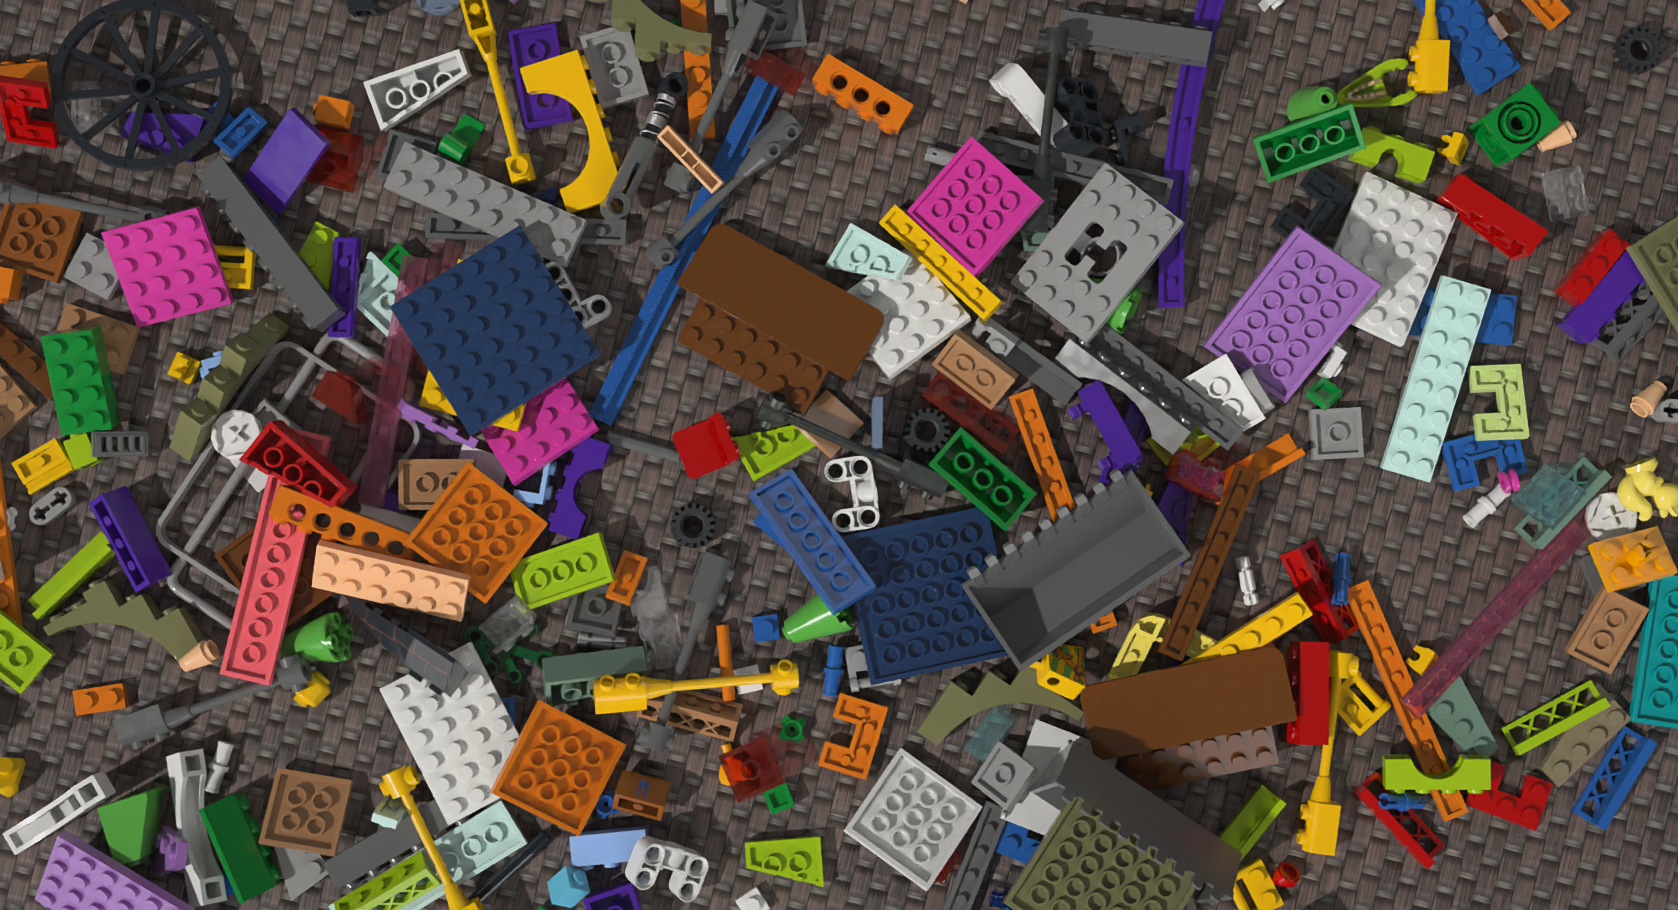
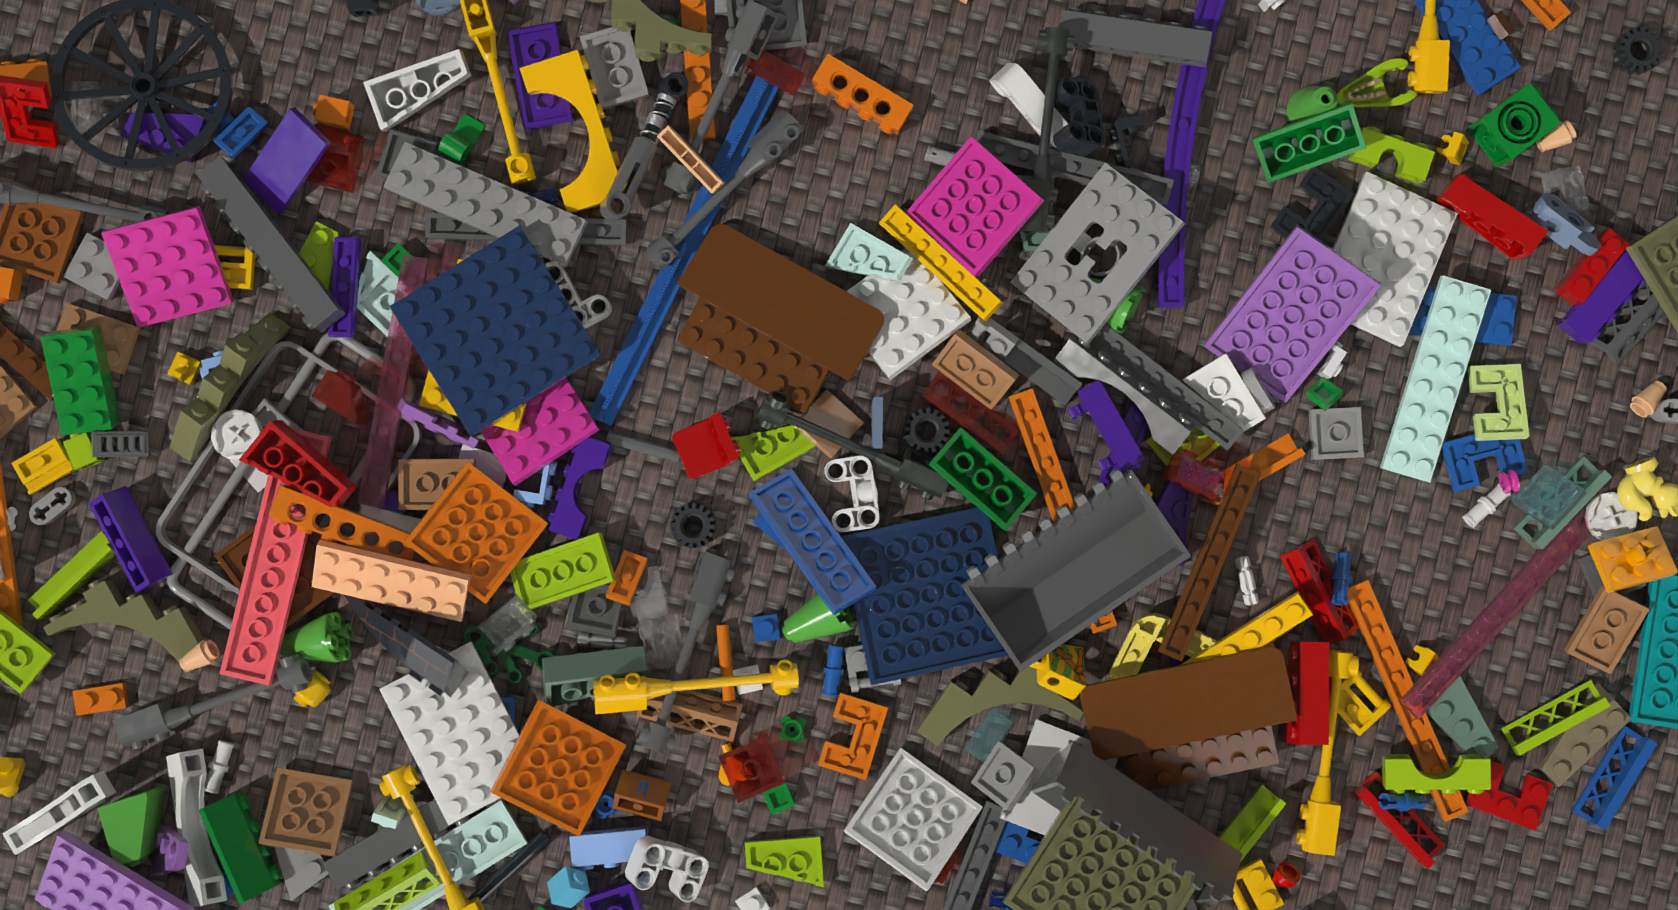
(1565, 224): none -> sand blue piece

